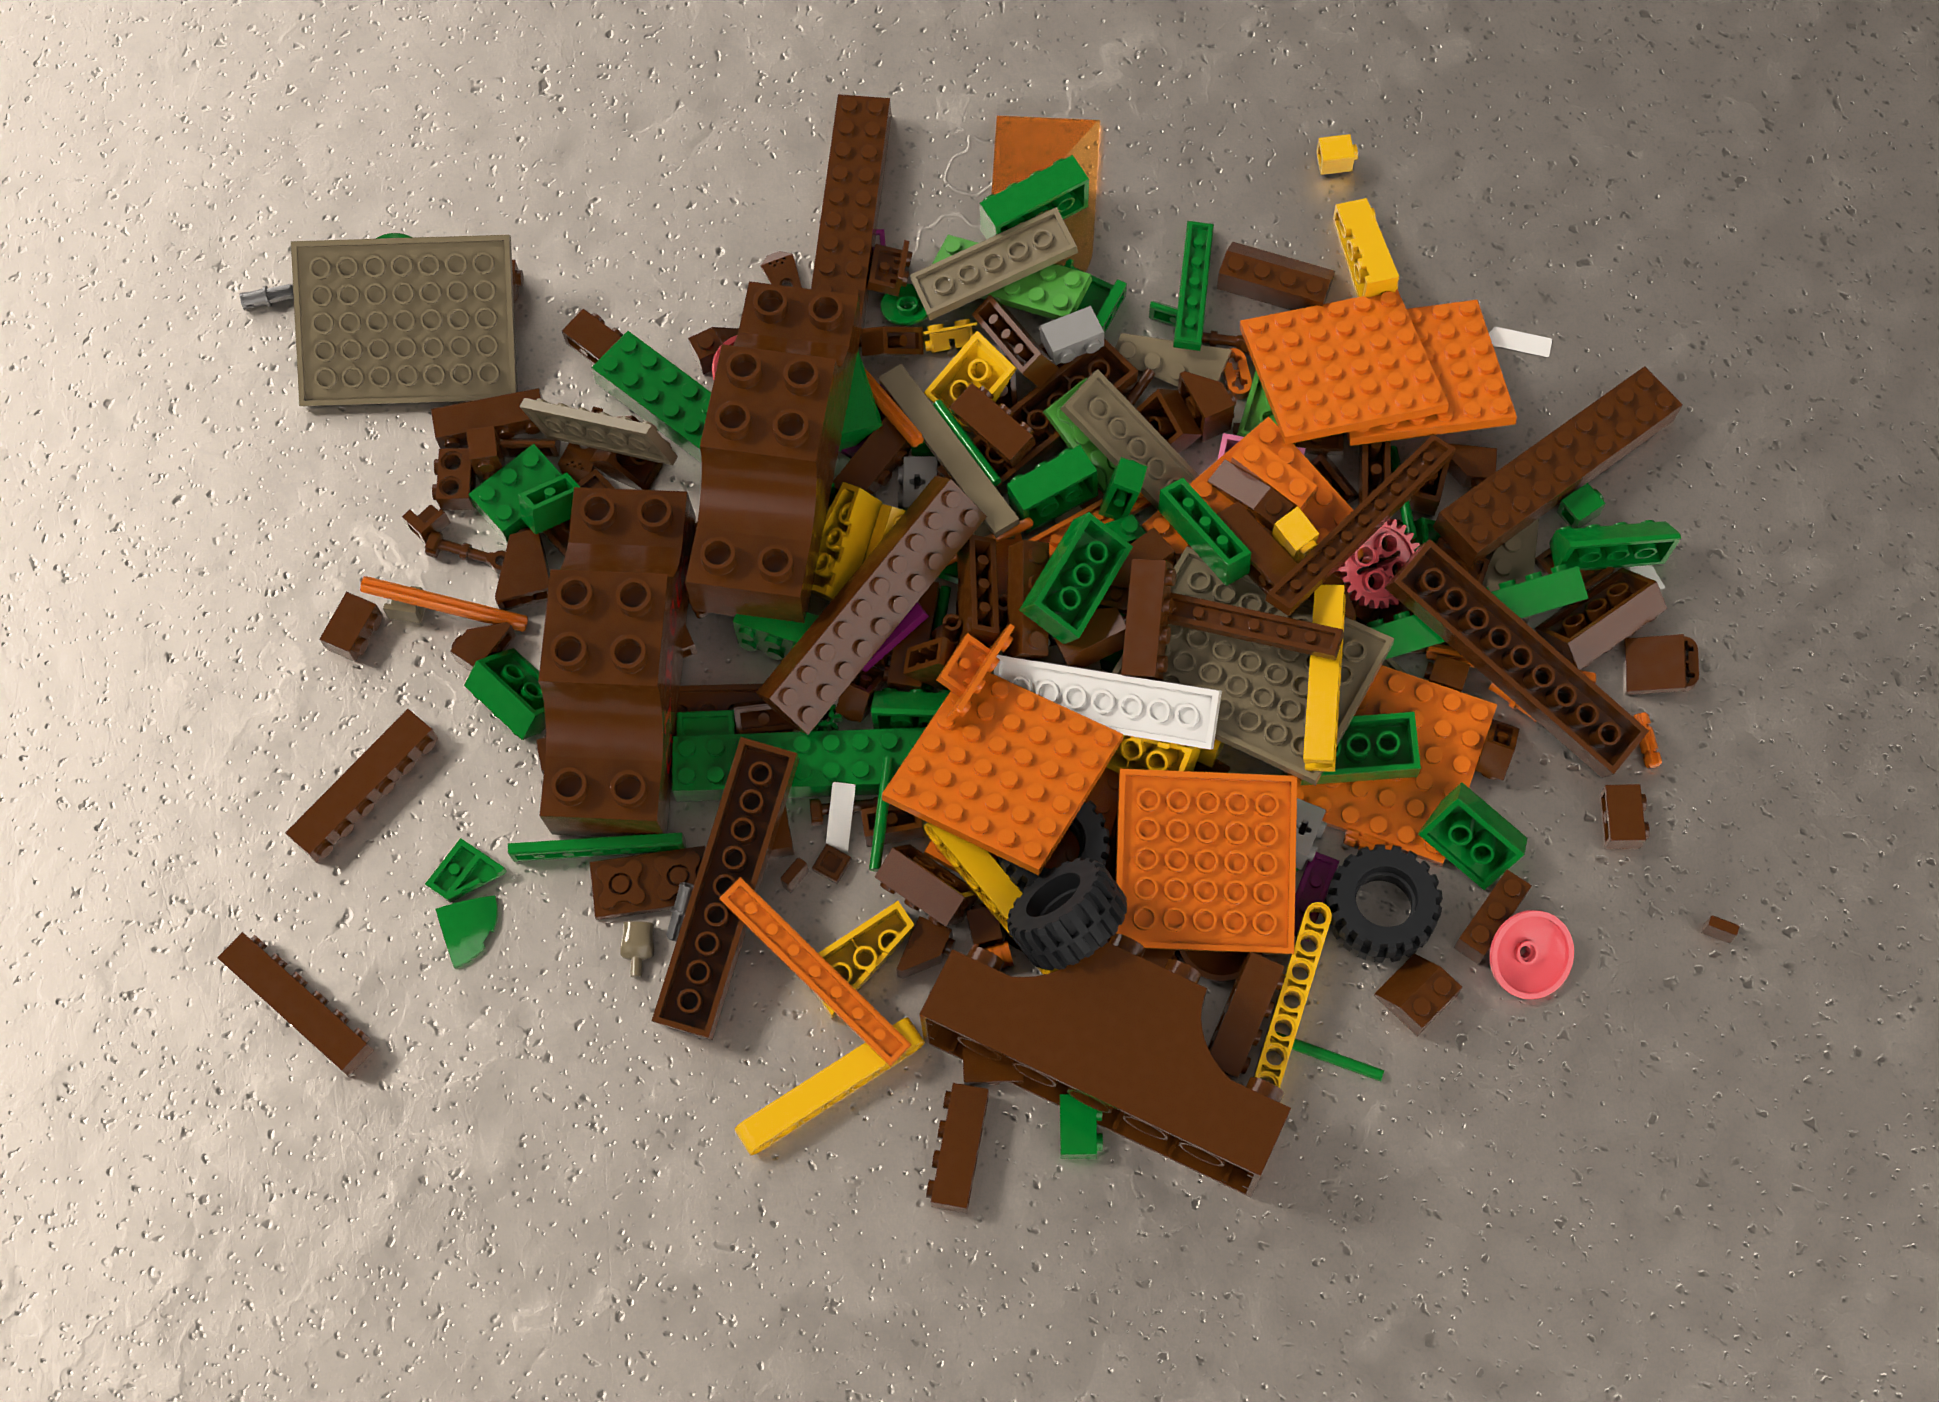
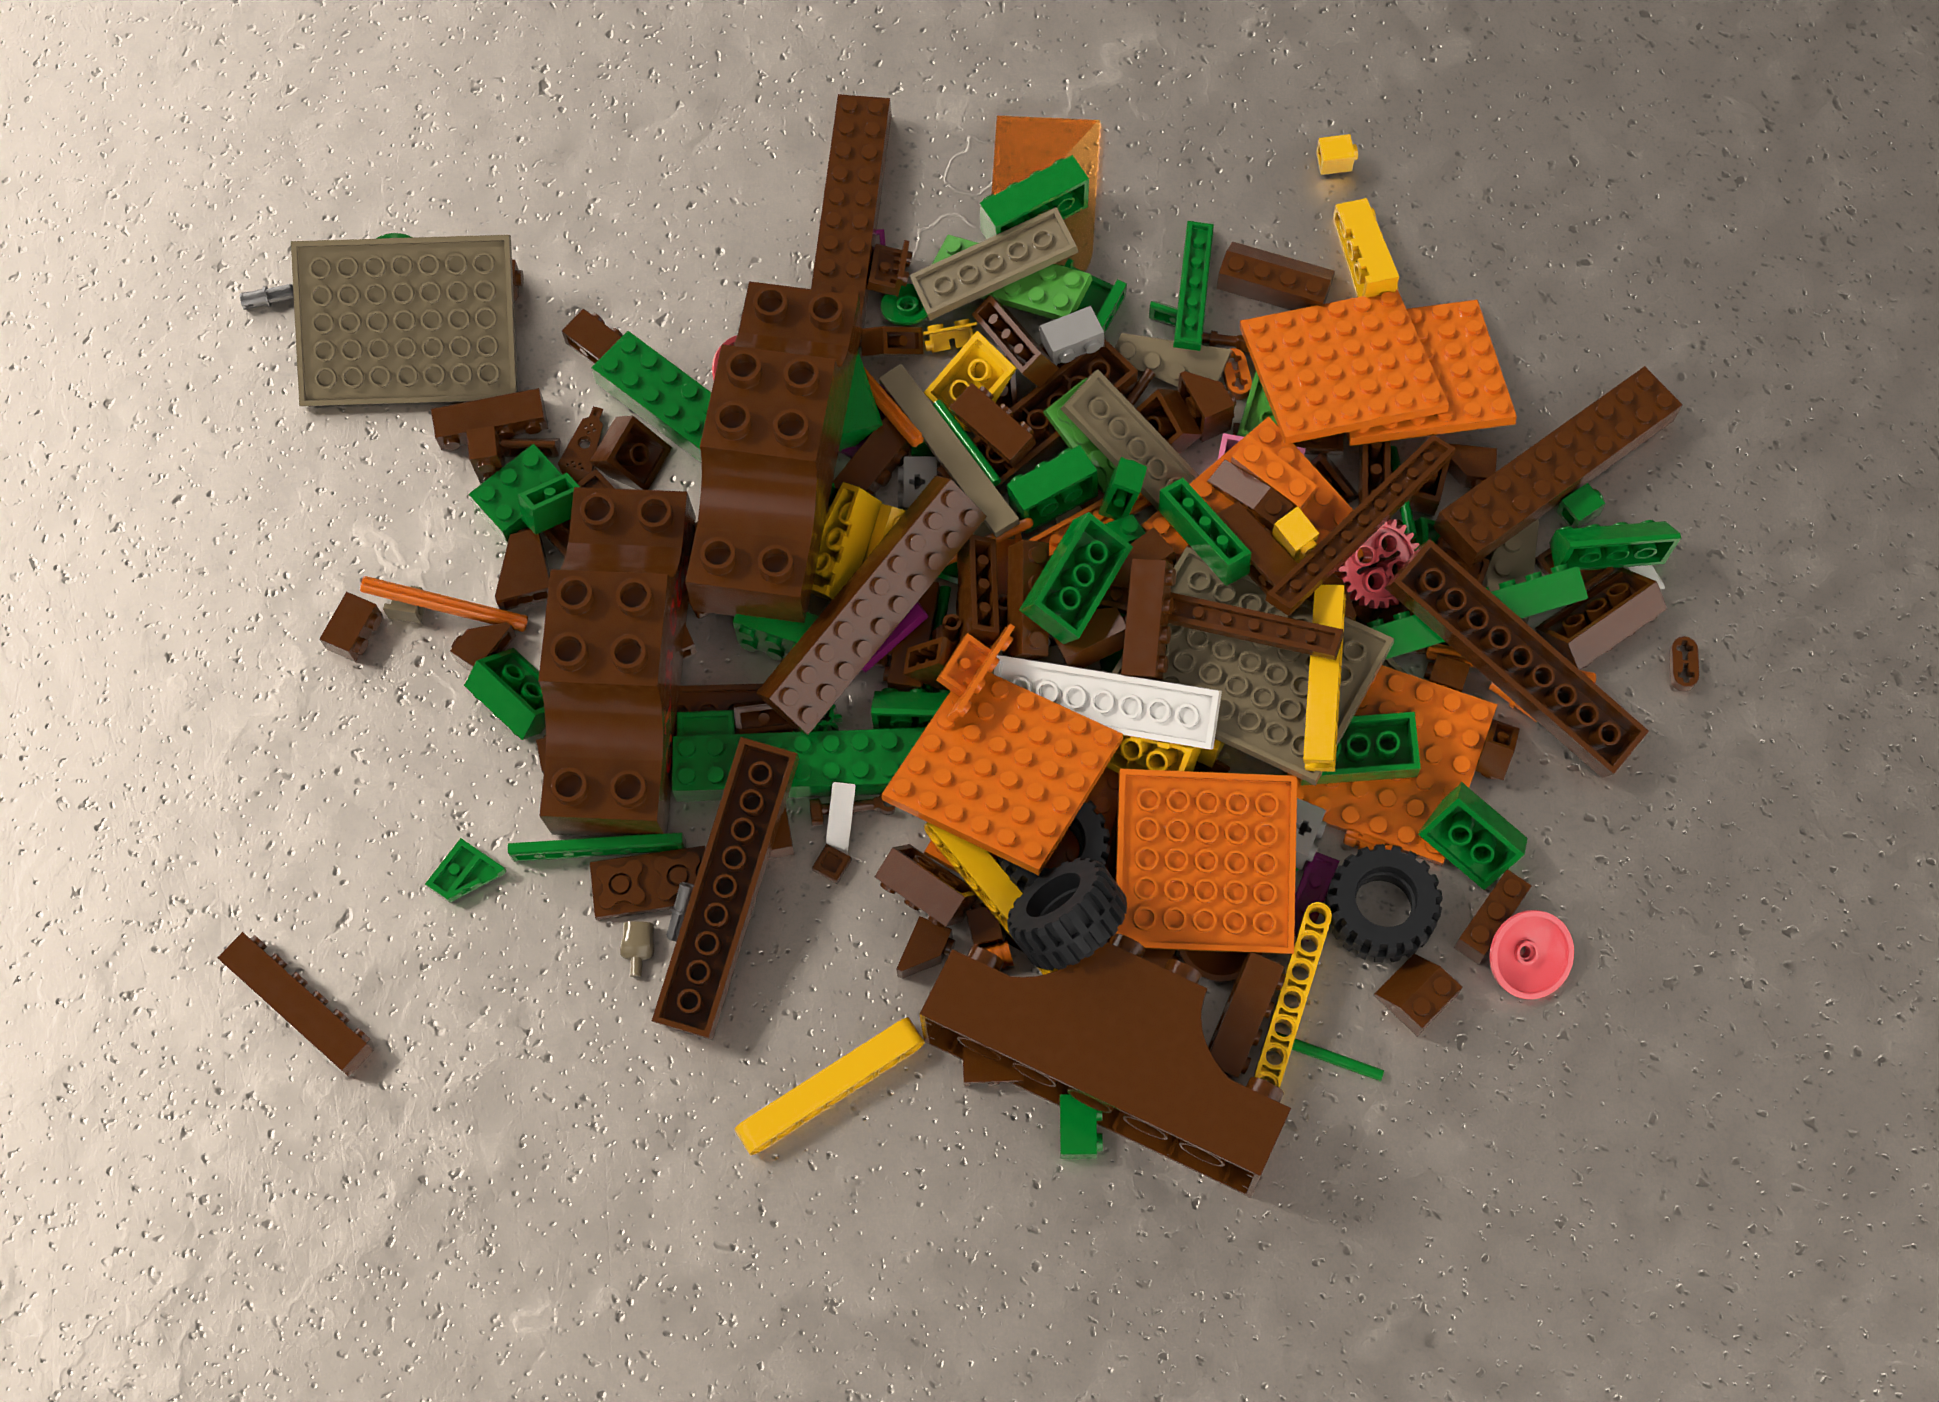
(362, 786): reddish brown brick -> none
(425, 522): reddish brown panel -> none
(436, 543): reddish brown piece -> none
(461, 478): reddish brown brick -> none
(467, 926): green brick -> none
(599, 431): dark tan plate -> none
(707, 343): reddish brown slope -> none
(783, 272): reddish brown piece -> none
(794, 874): reddish brown tile -> none
(815, 972): orange tile -> none
(857, 698): reddish brown slope -> none
(868, 947): yellow wedge -> none
(881, 816): green bar -> none
(899, 827): reddish brown brick -> none
(959, 1147): reddish brown brick -> none
(1520, 341): white sticker -> none
(1623, 816): reddish brown brick -> none
(1648, 744): orange axle -> none
(1655, 664): reddish brown tile -> none
(1720, 929): reddish brown tile -> none

